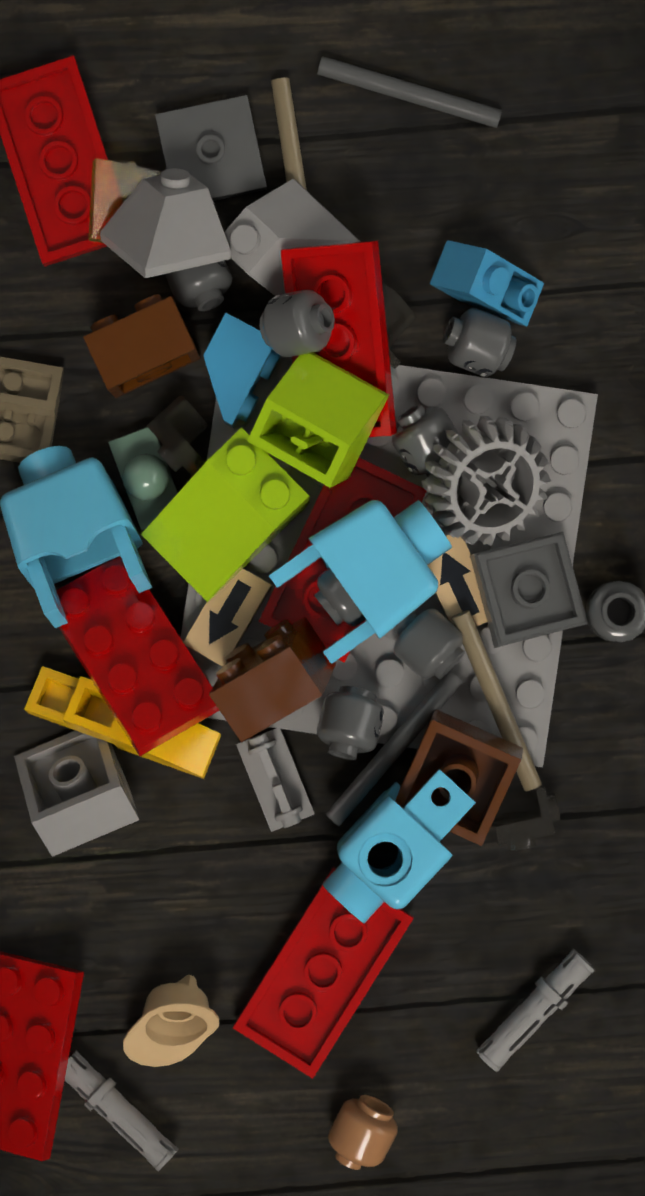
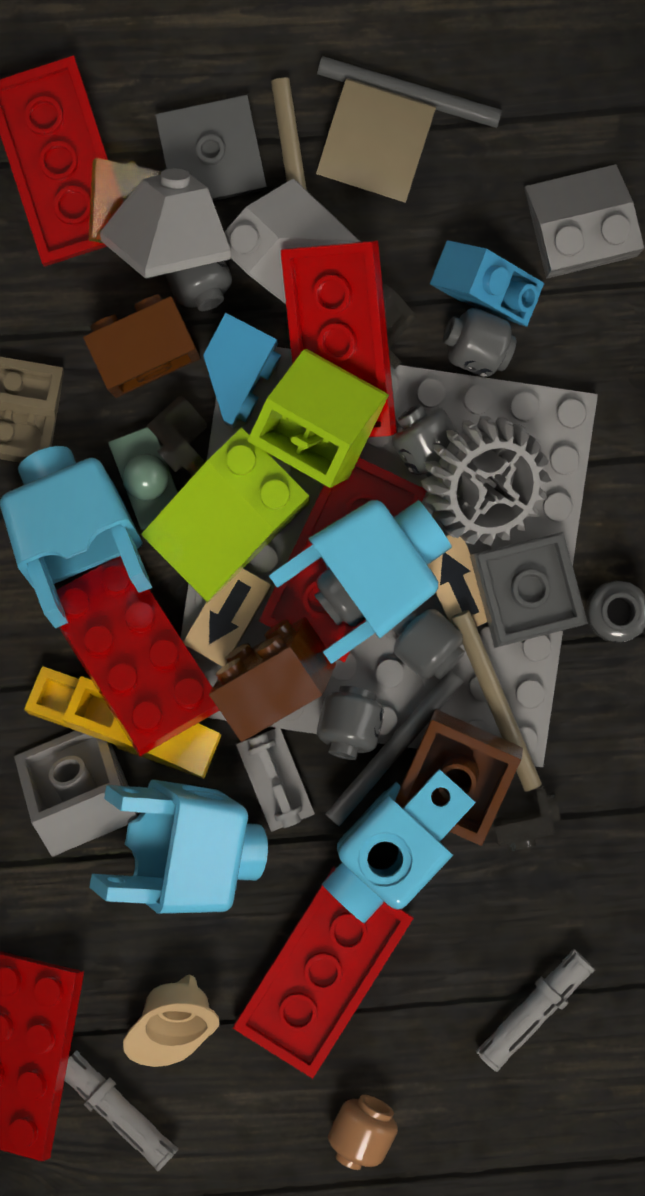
(185, 848): none -> medium azure piece
(297, 323): dark grey head -> none
(376, 140): none -> dark tan slope
(584, 221): none -> light grey slope

